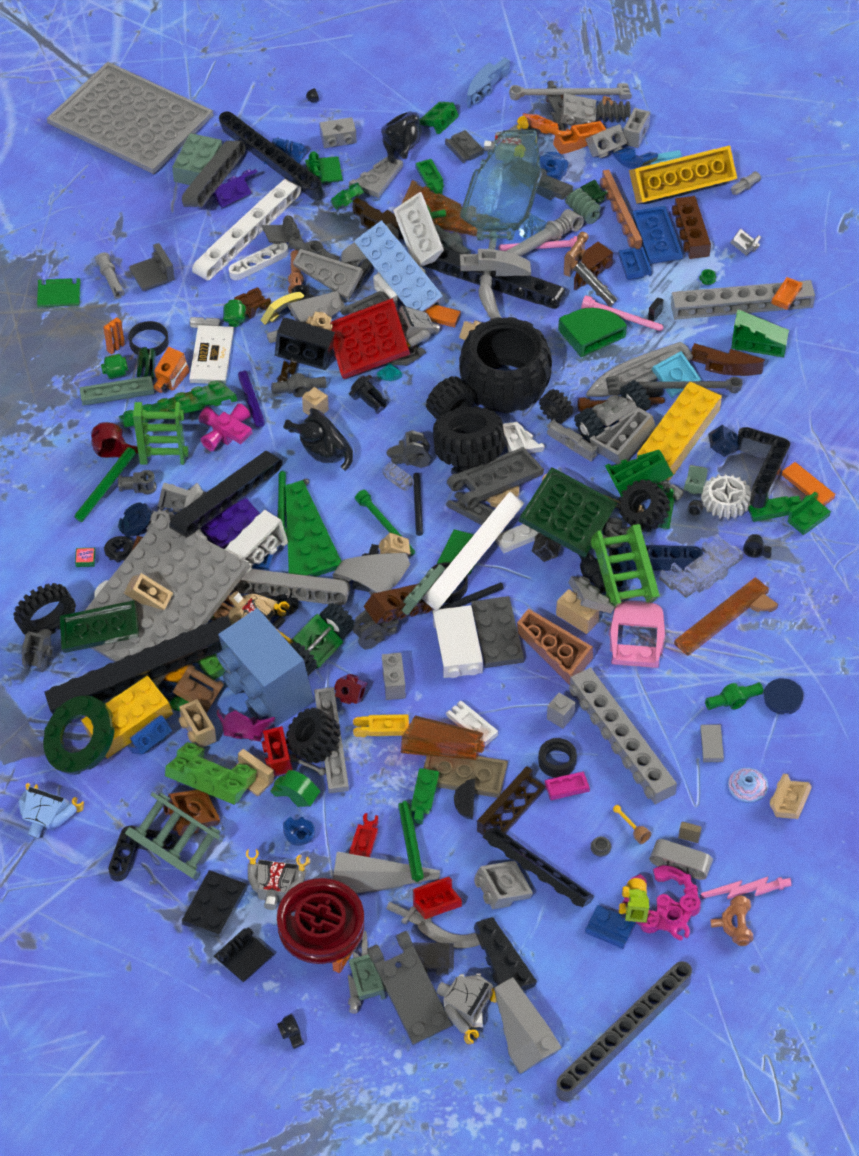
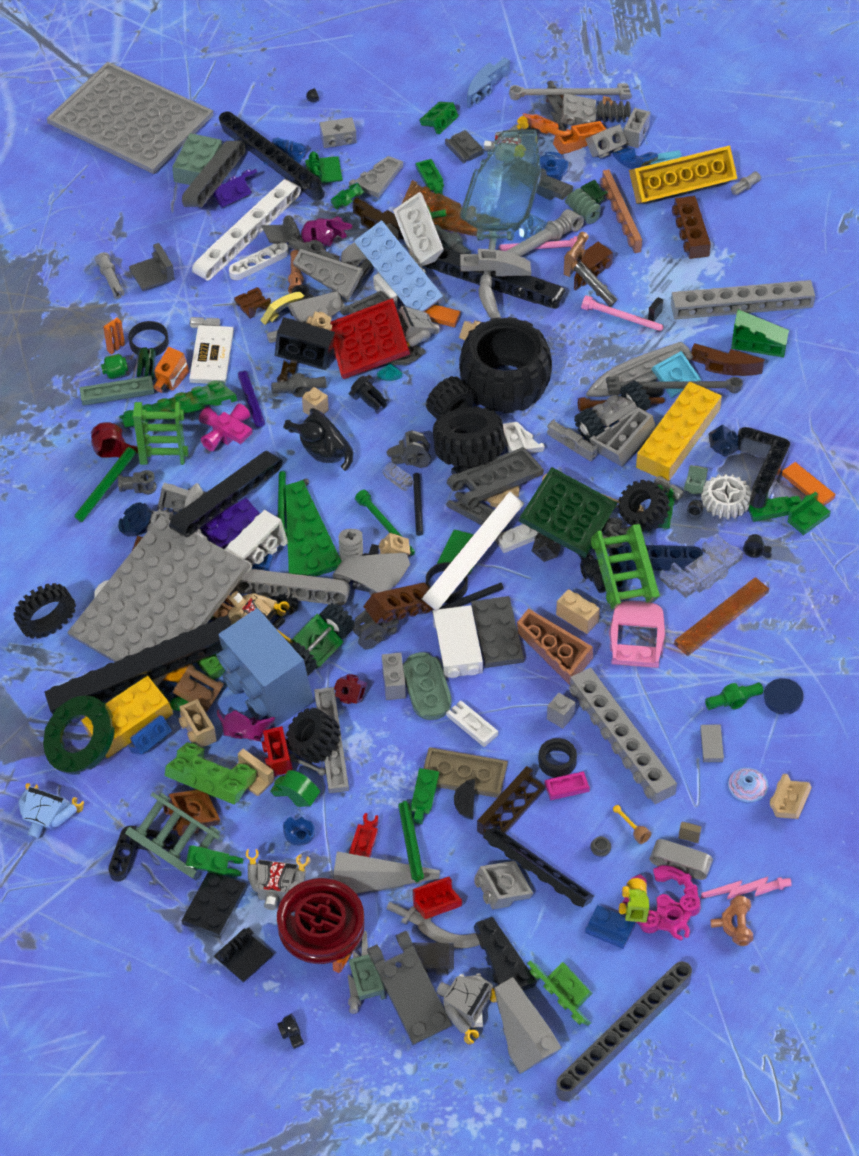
(37, 649): dark grey hinge -> none
(58, 293): green piece -> none
(85, 557): tile -> none
(99, 626): dark green plate -> none
(118, 543): black gear -> none
(147, 592): tan slope -> none
(212, 861): none -> green hinge
(234, 313): green head -> none
(324, 230): none -> magenta piece
(350, 544): none -> light grey piece
(381, 725): yellow hinge -> none
(401, 134): black piece -> none
(422, 588): sand green plate -> none
(426, 686): none -> sand green tile
(441, 740): clear orange slope -> none
(556, 406): black tyre -> none
(567, 987): none -> bright green bracket
(590, 595): light grey wing -> none
(591, 329): green brick -> none
(634, 263): blue plate -> none
(647, 467): green wedge -> none
(657, 234): blue plate -> none
(707, 277): green plate -> none
(744, 242): light grey bracket -> none
(764, 603): medium nougat tile -> none
(786, 293): orange tile -> none

